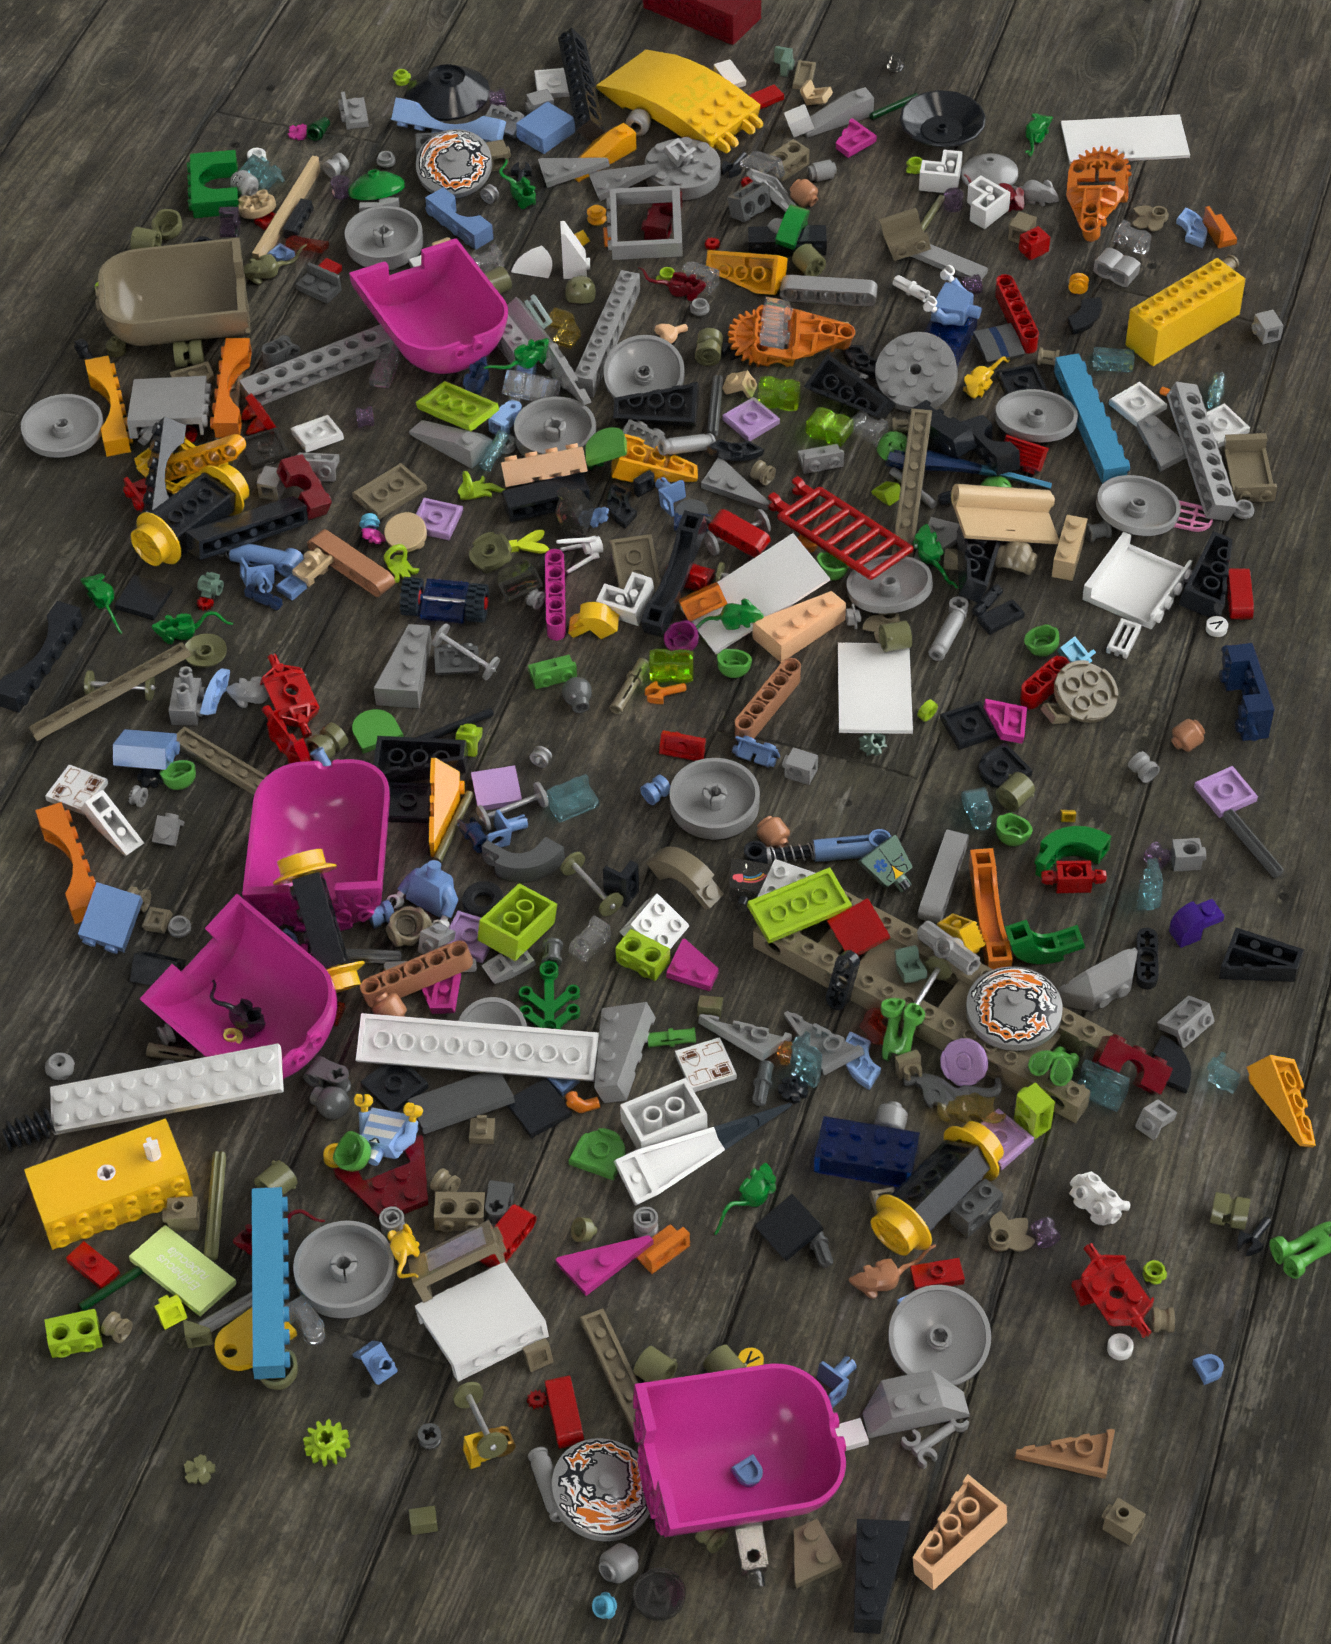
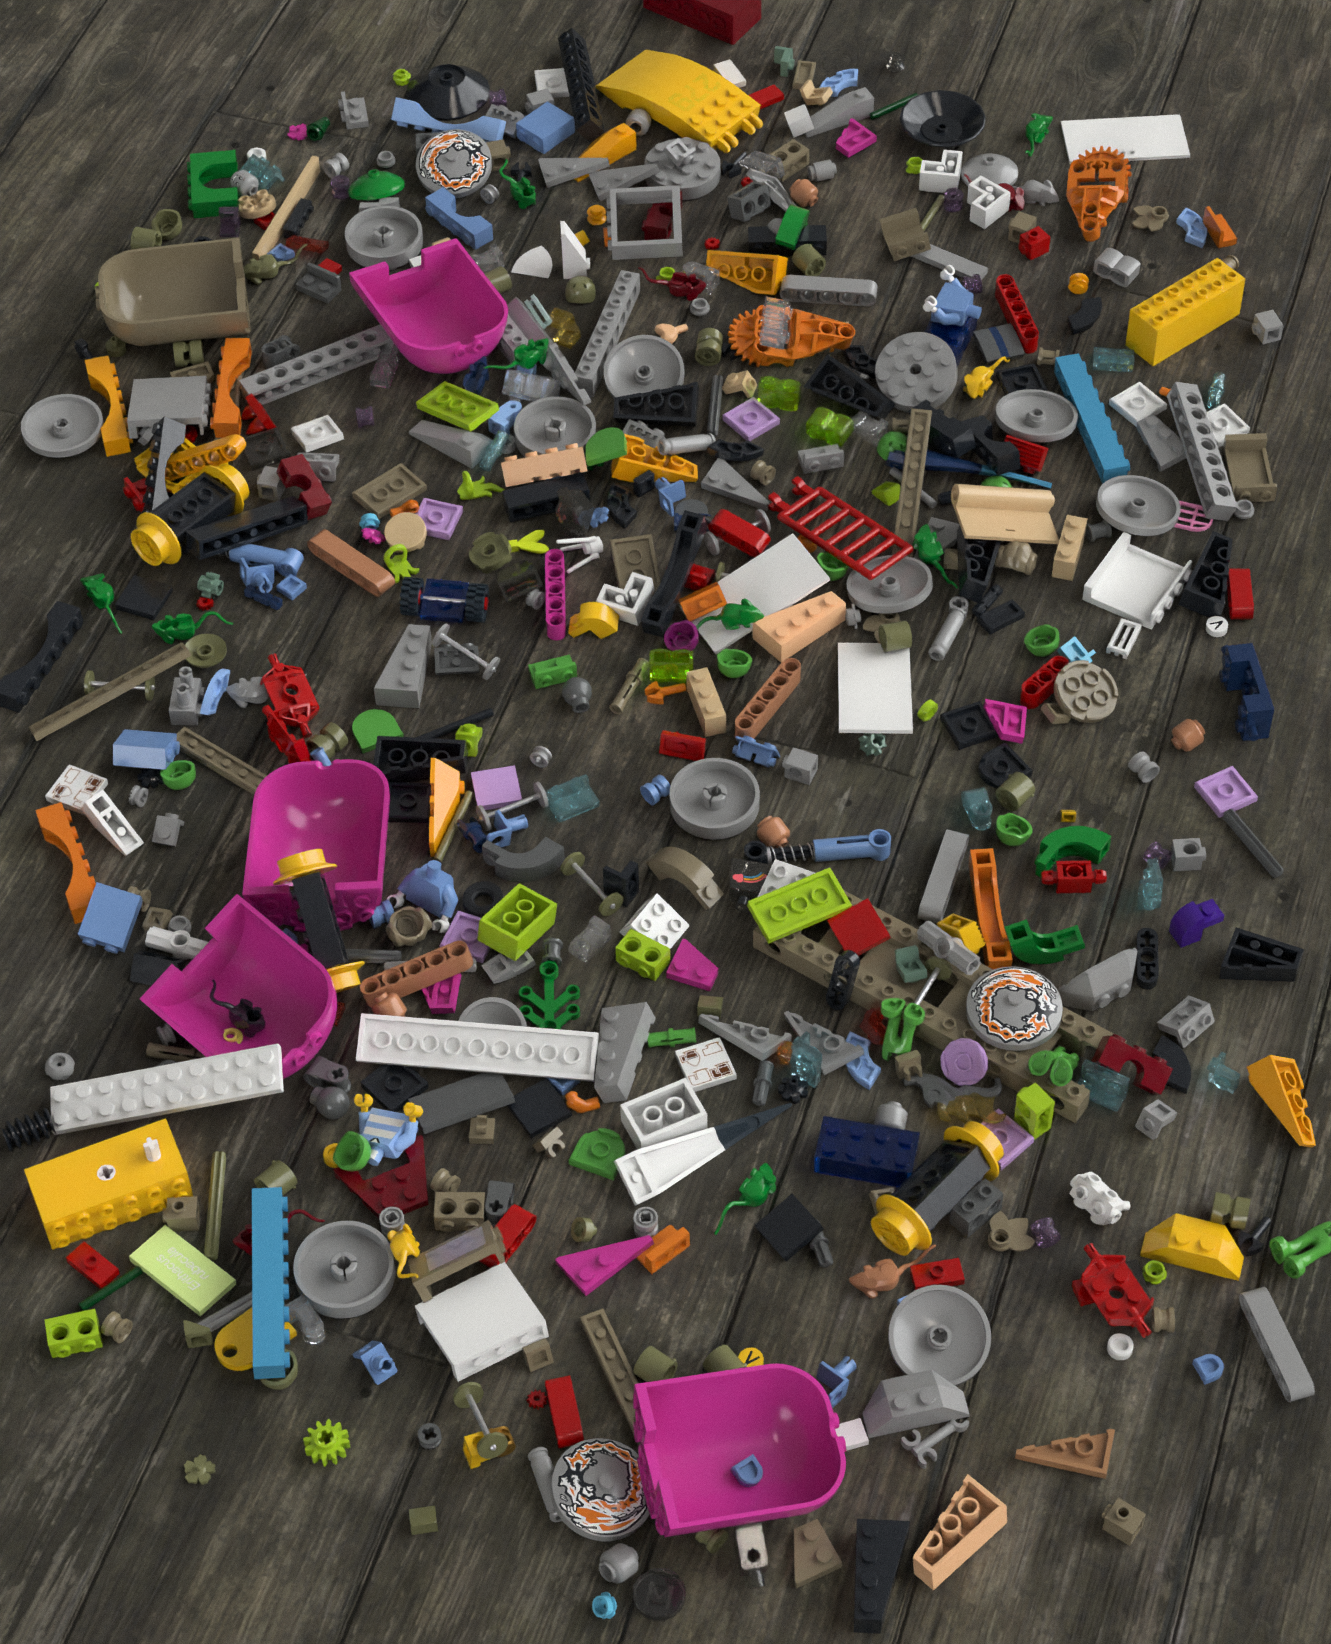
(170, 1311): neon yellow tile -> none
(177, 942): none -> white piece
(314, 564): tan hips -> none
(409, 506): none -> orange arm
(435, 937): light grey bracket -> none
(548, 1140): none -> tile
(706, 702): none -> tan brick
(841, 80): none -> light blue tile
(888, 864): sand green torso -> none
(911, 288): white axle -> none
(1131, 238): clear leg -> none
(1194, 1245): none -> yellow wedge
(1276, 1344): none -> light grey beam

